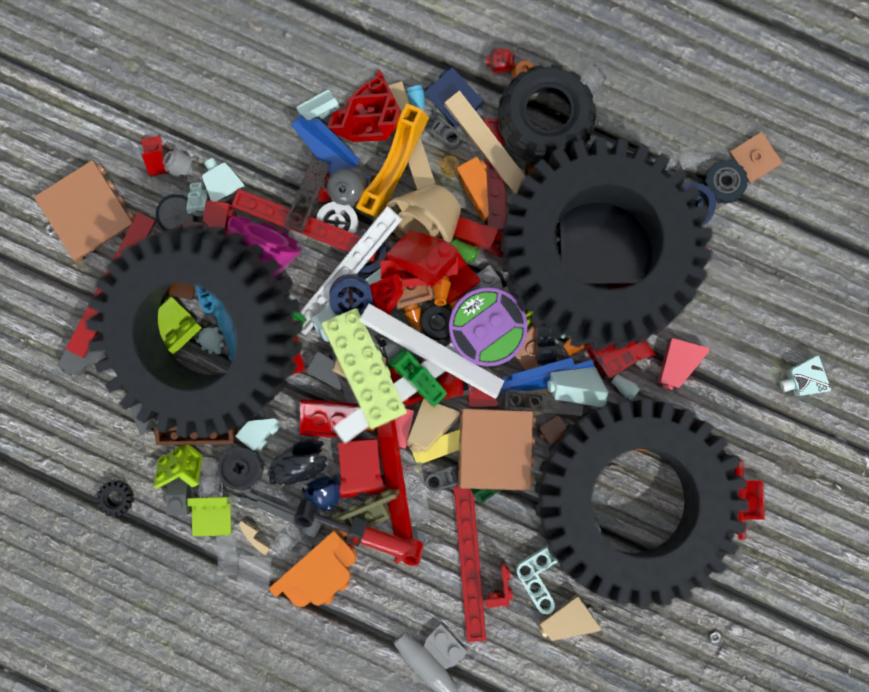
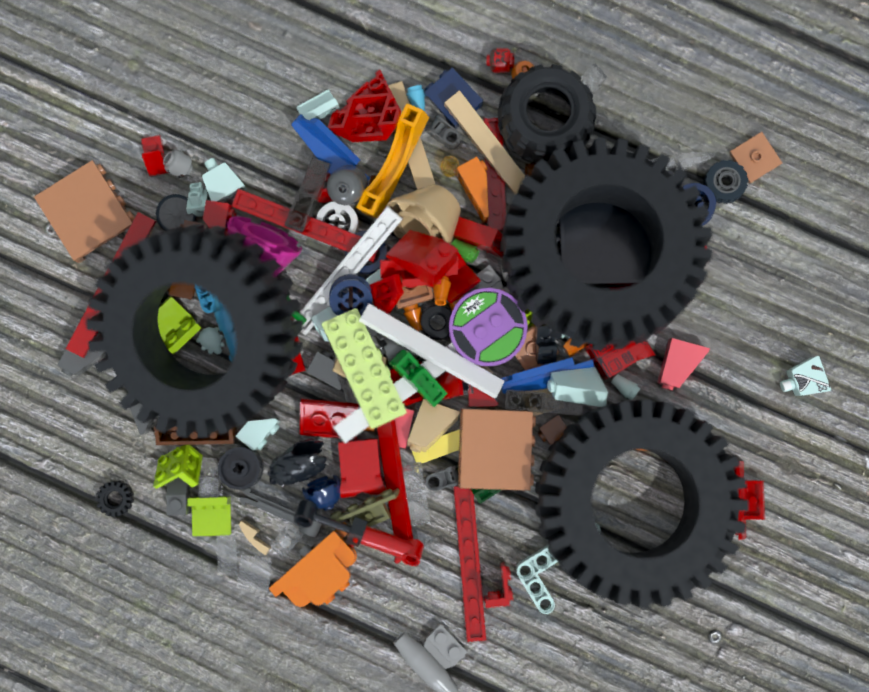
(568, 621): tan slope -> none

